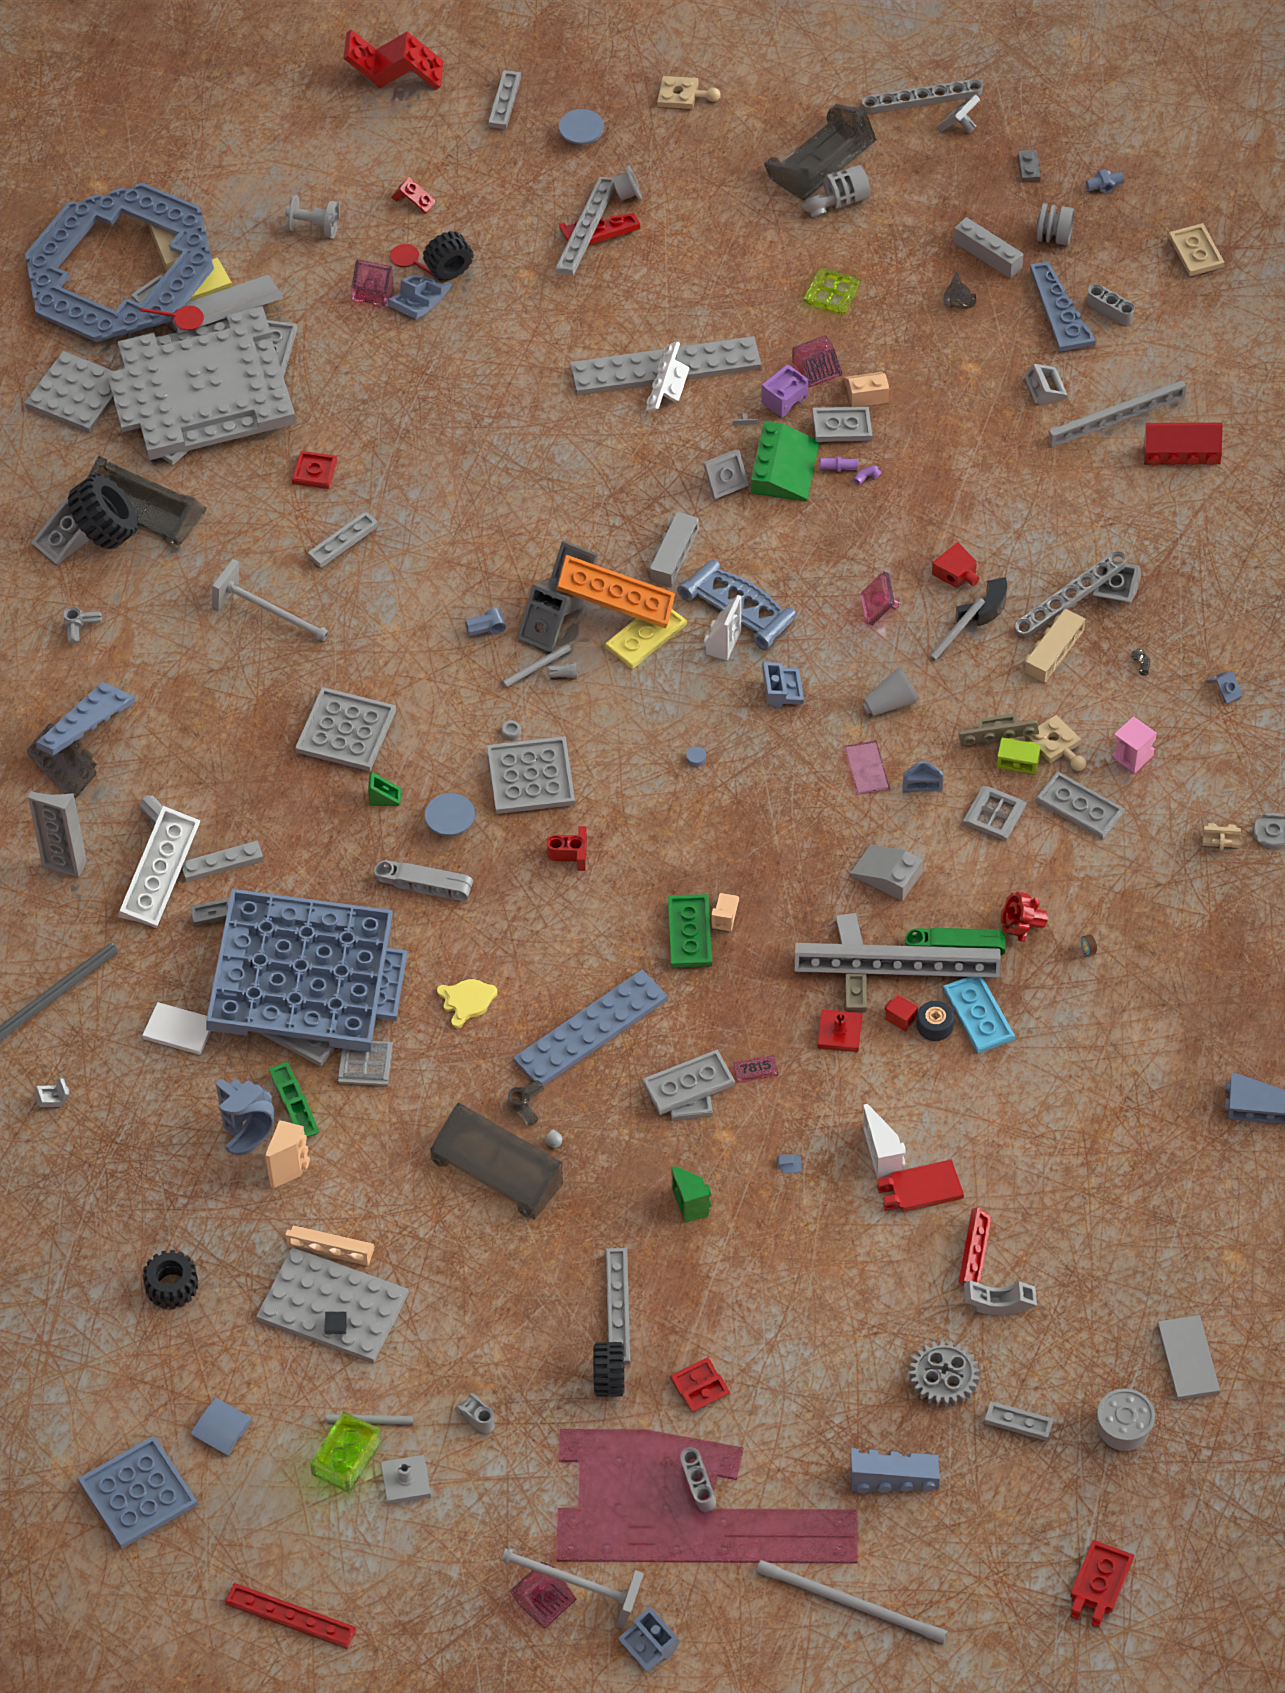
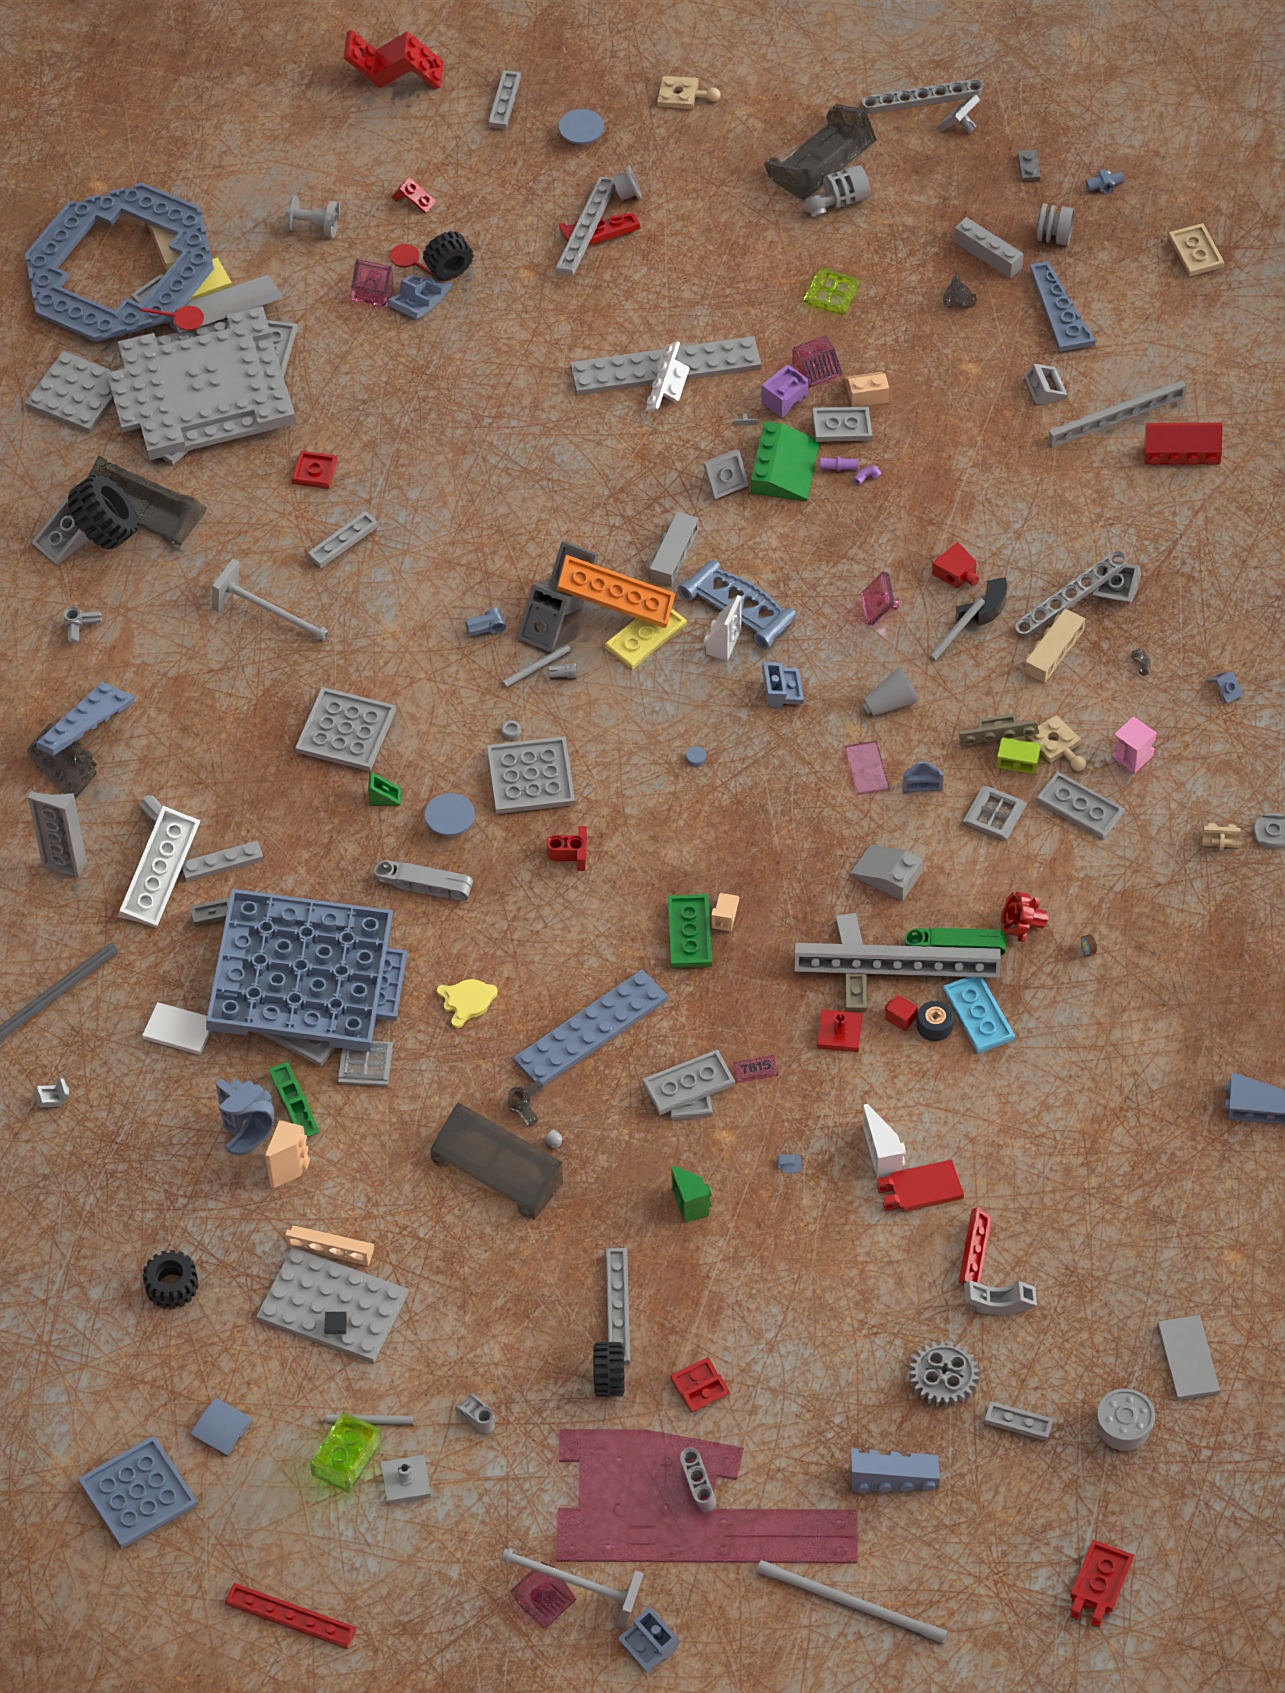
(1110, 304): light grey beam -> none

